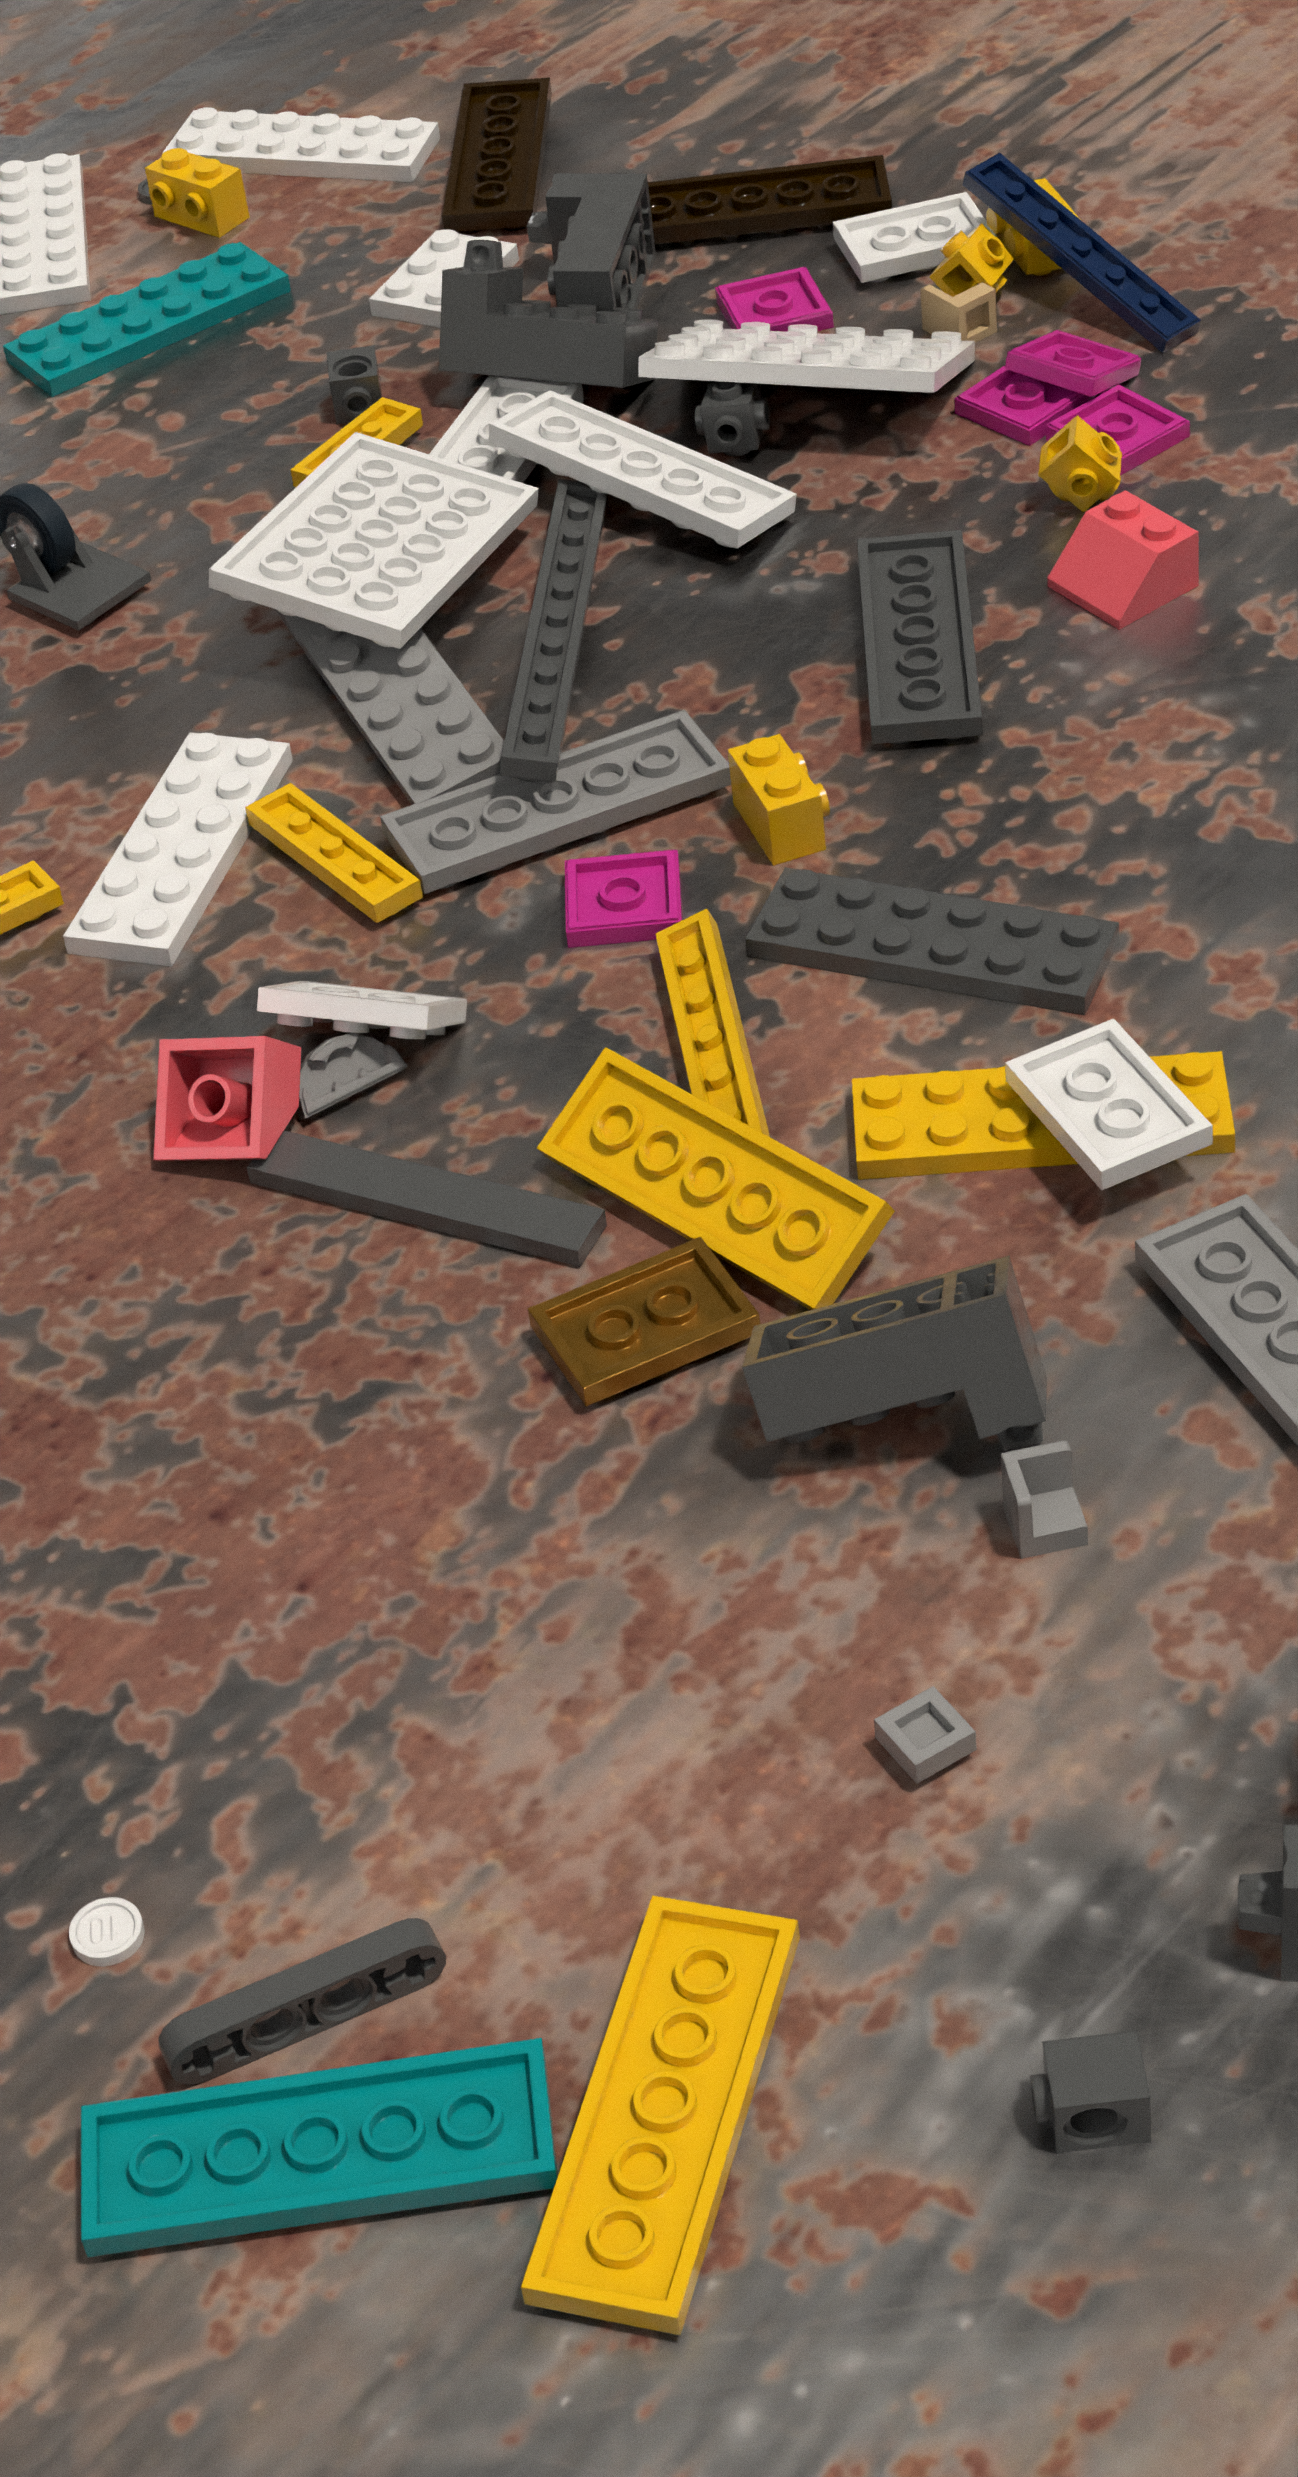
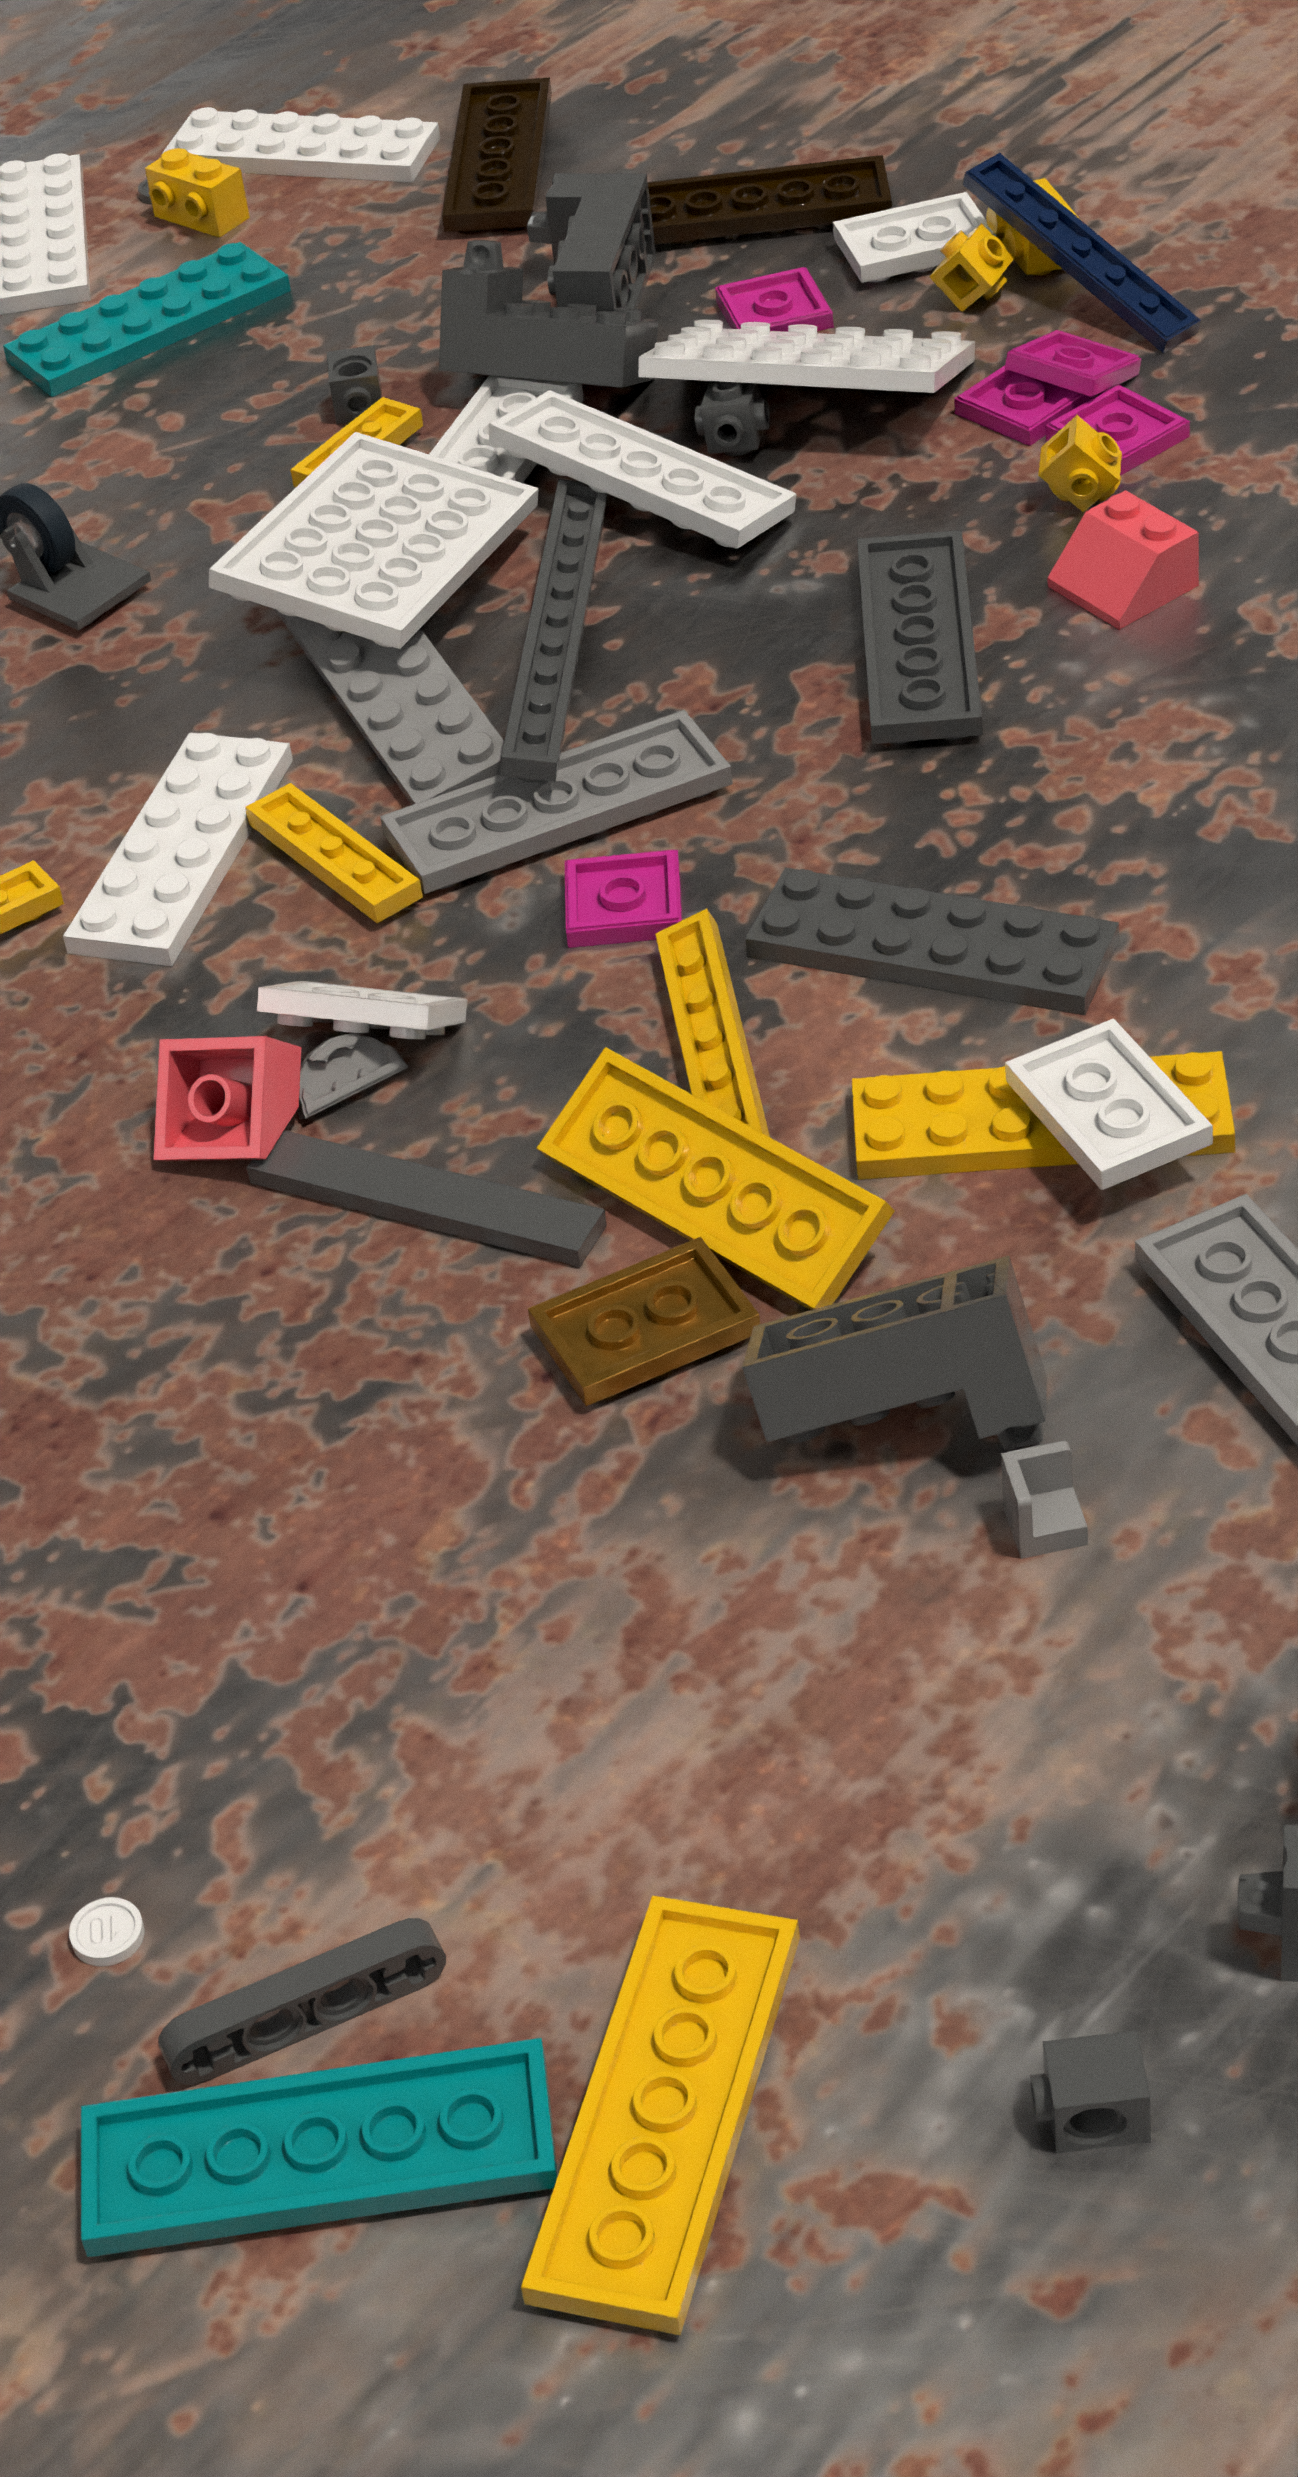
(416, 287): white plate -> none
(778, 798): yellow brick -> none
(925, 1734): light grey plate -> none
(967, 313): tan panel -> none

